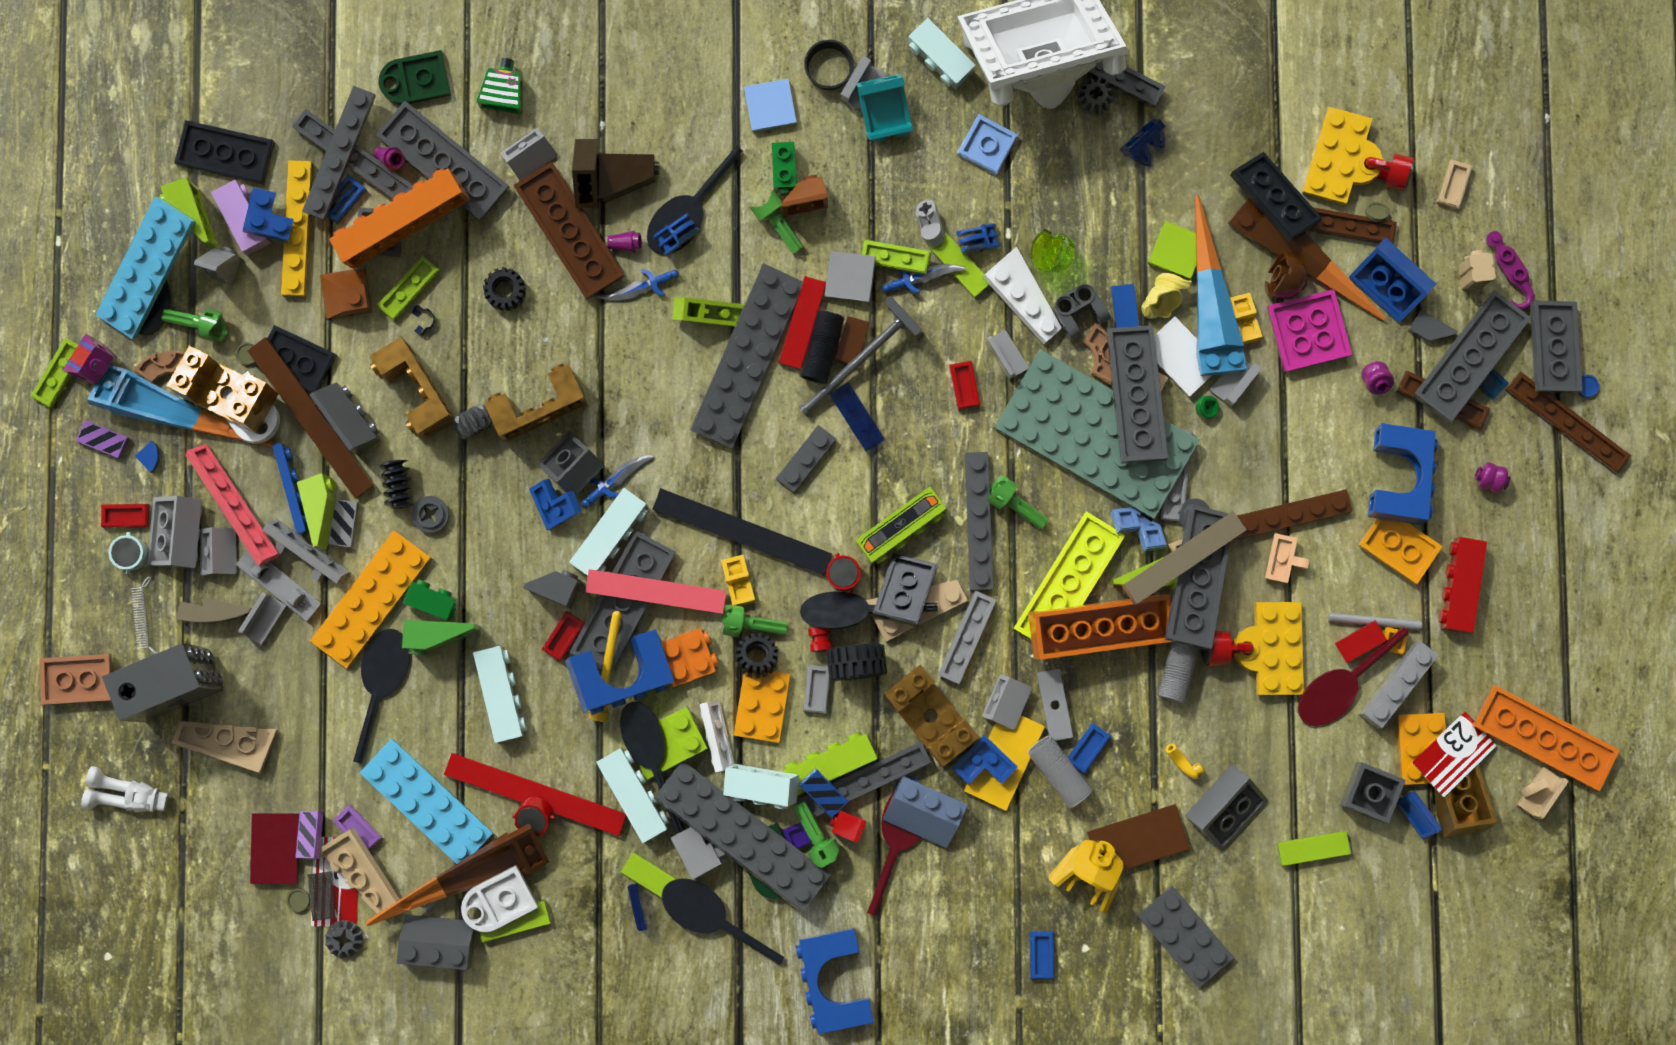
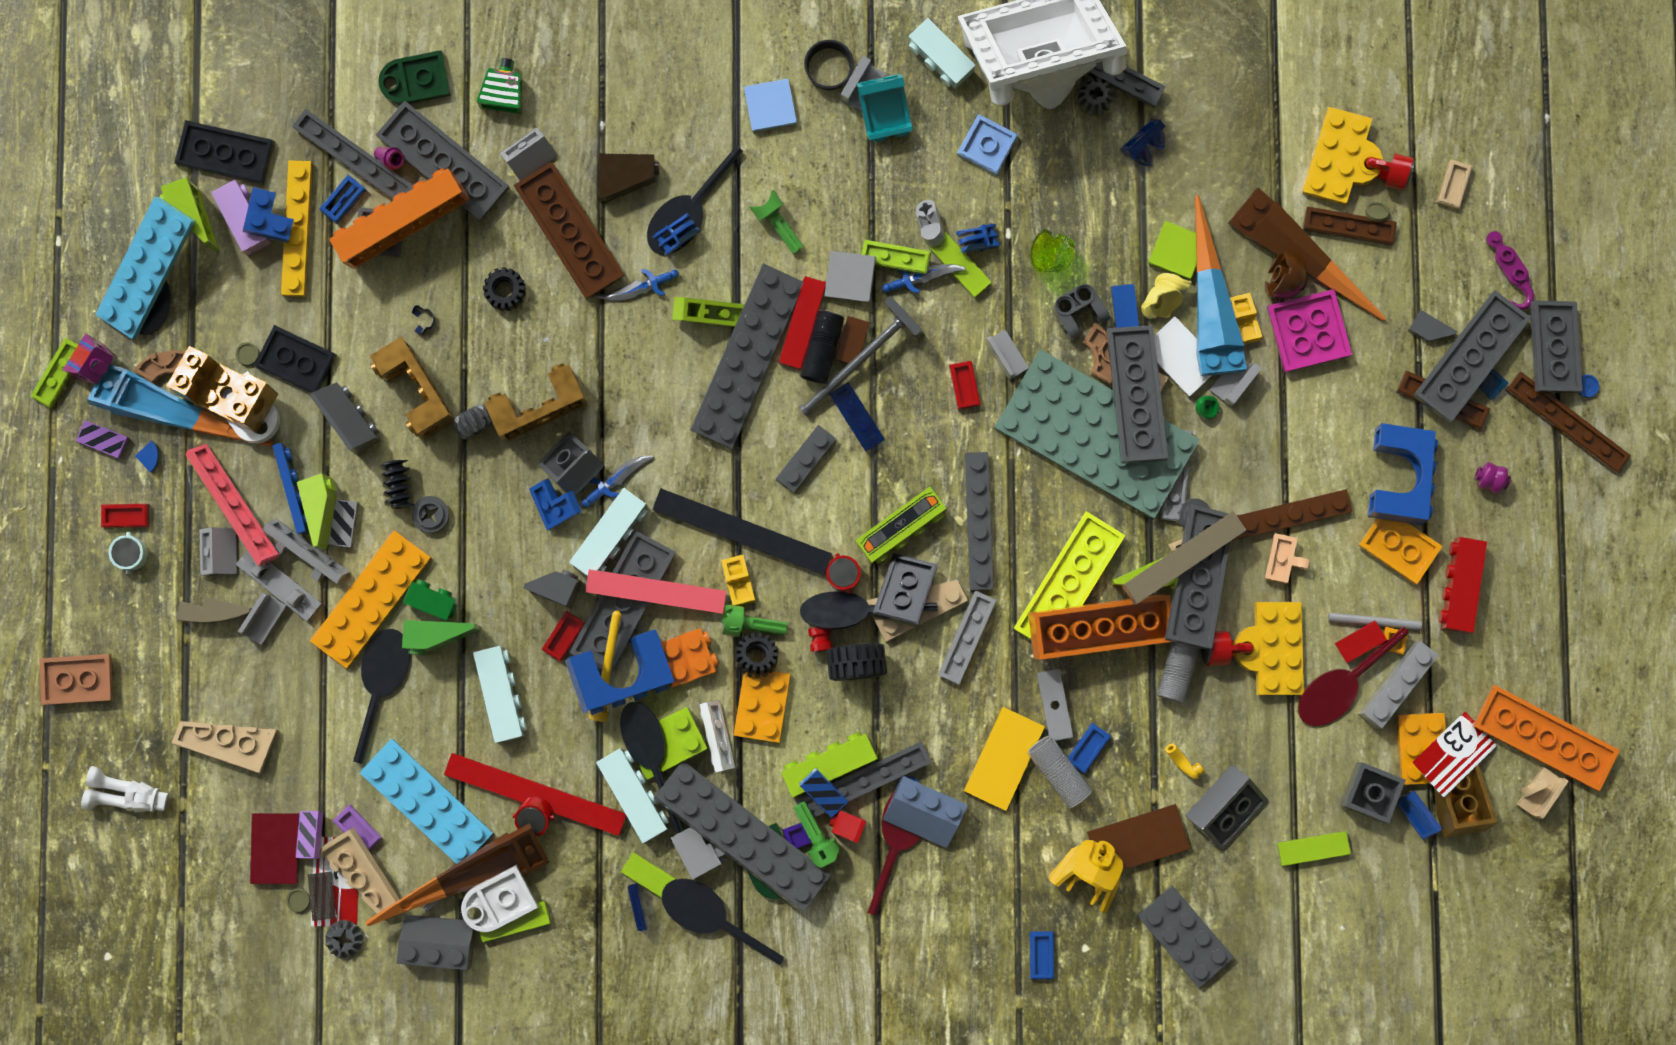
(146, 638): white piece -> none
(163, 683): dark grey gear -> none
(174, 532): light grey slope -> none
(208, 324): bright green piece -> none
(219, 264): light grey slope -> none
(310, 417): reddish brown tile -> none
(339, 153): dark grey plate -> none
(346, 293): dark orange slope -> none
(408, 288): lime tile -> none
(586, 173): dark brown slope -> none
(626, 242): magenta cone -> none
(761, 786): light aqua brick -> none
(783, 167): green brick -> none
(806, 197): dark orange slope -> none
(816, 689): light grey tile -> none
(827, 1013): blue arch -> none
(949, 732): pearl gold plate -> none
(984, 755): blue plate -> none
(1003, 493): bright green piece -> none
(1007, 701): light grey panel -> none
(1022, 294): white wing -> none
(1149, 531): medium blue tile -> none
(1276, 197): black tile -> none
(1377, 378): magenta piece -> none
(1392, 280): blue slope -> none
(1476, 270): tan brick -> none

